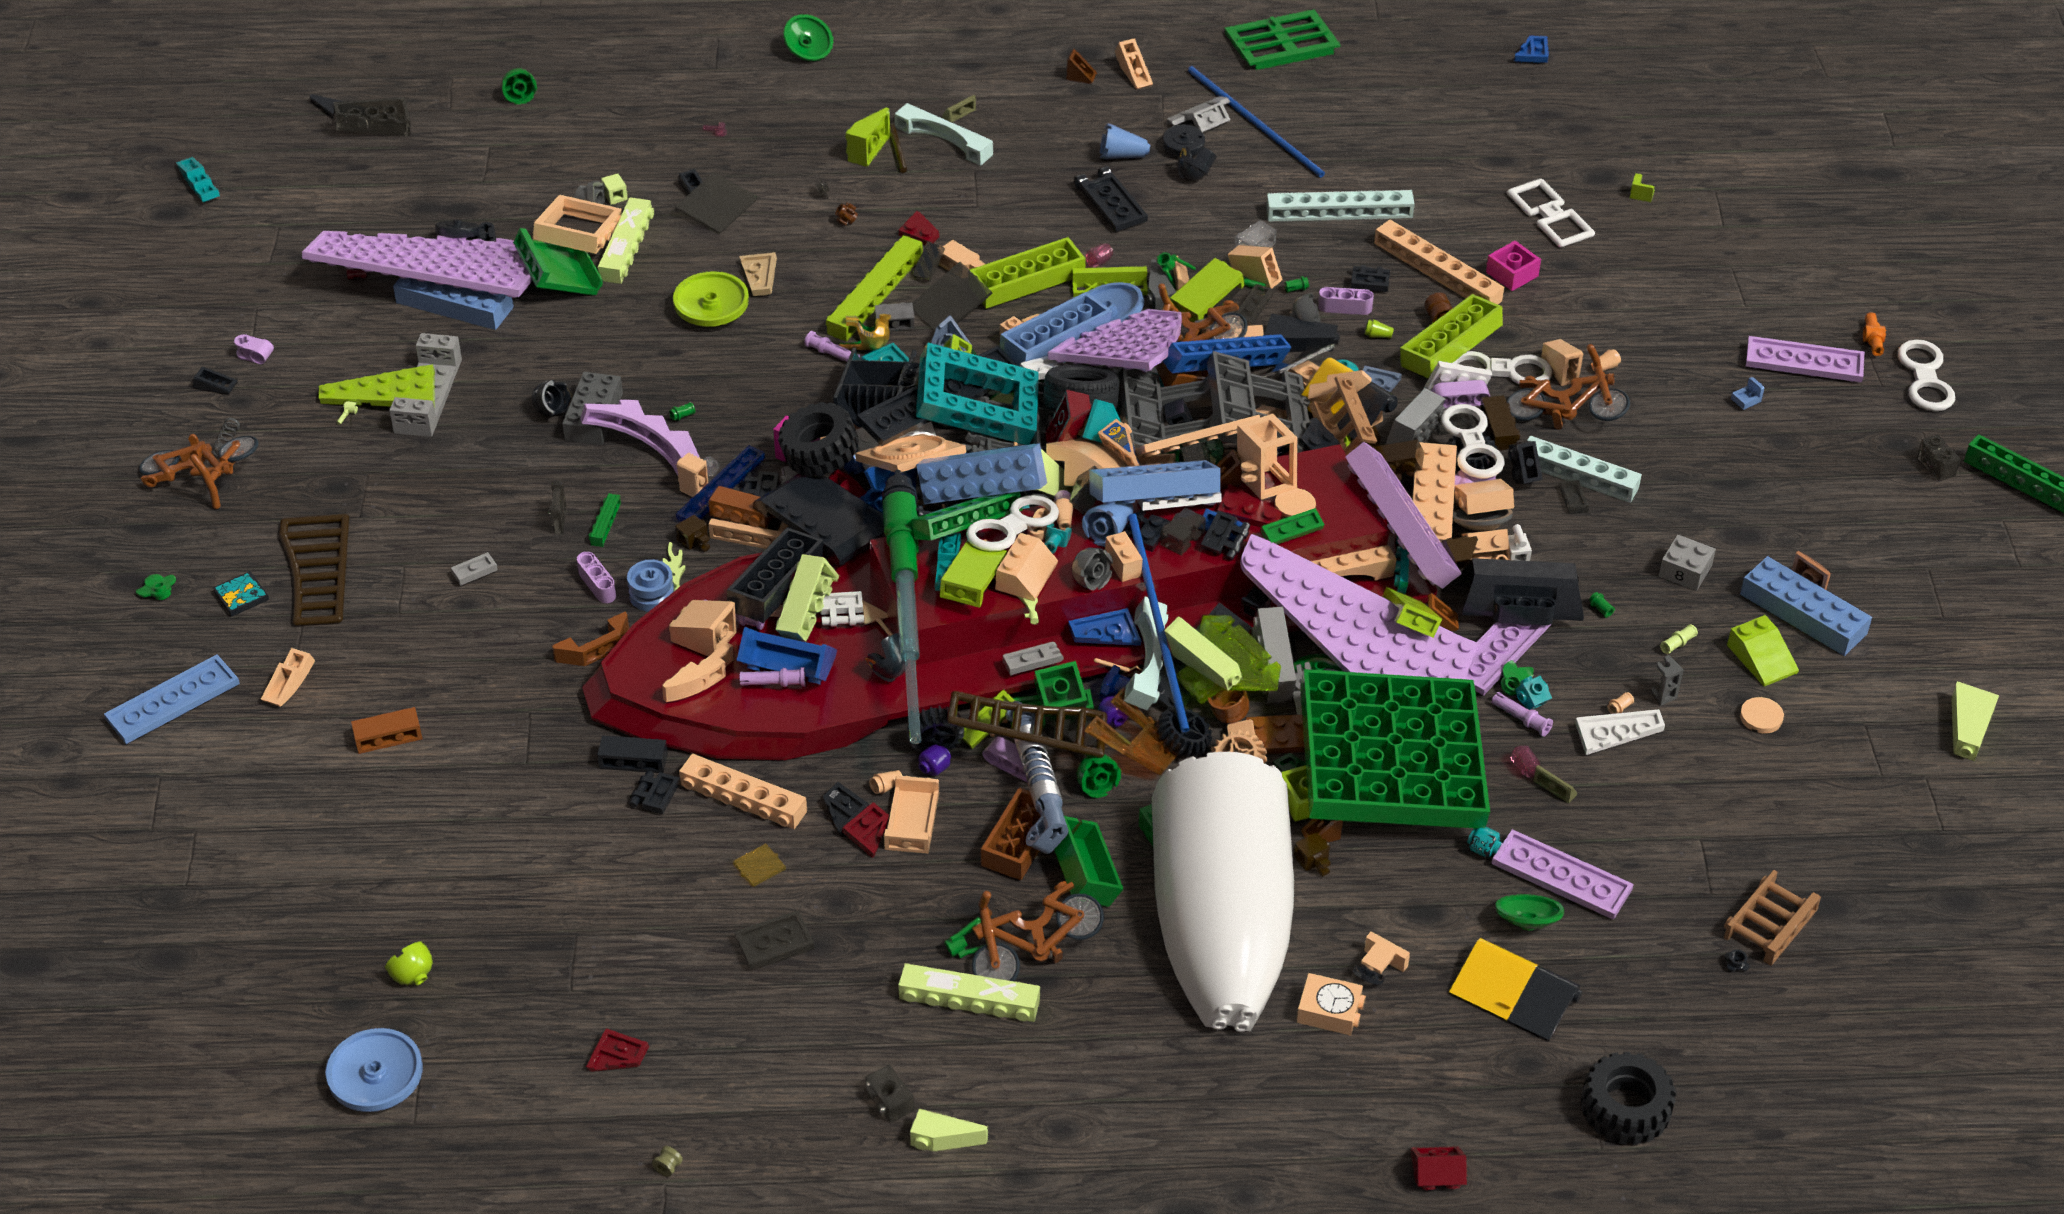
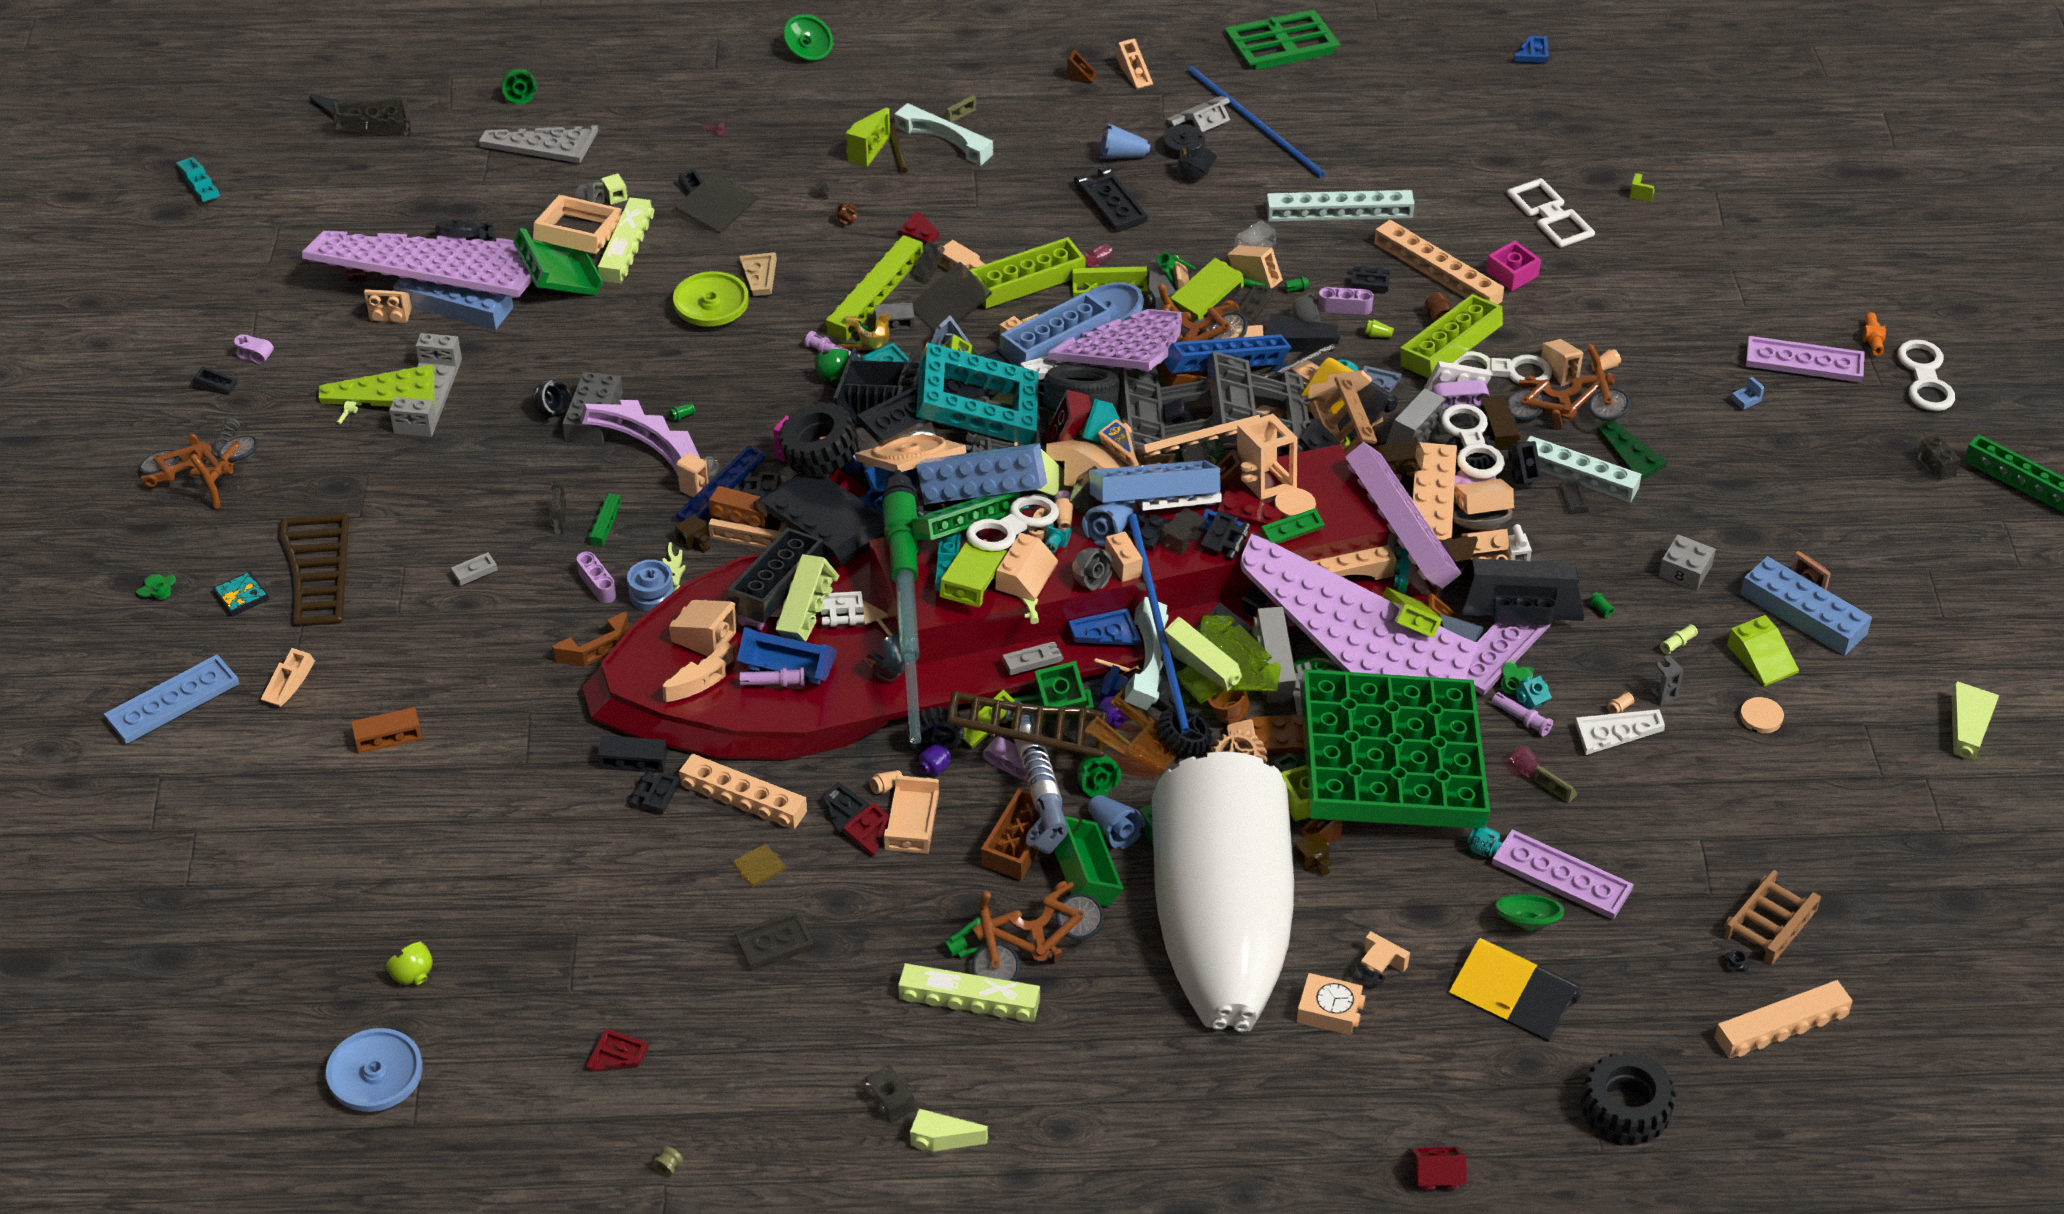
(388, 305): none -> light nougat slope
(543, 142): none -> light grey wing
(831, 365): none -> green cylinder
(1116, 821): none -> medium blue cone
(1462, 628): none -> sand blue slope
(1631, 450): none -> dark green wing
(1783, 1019): none -> light nougat brick

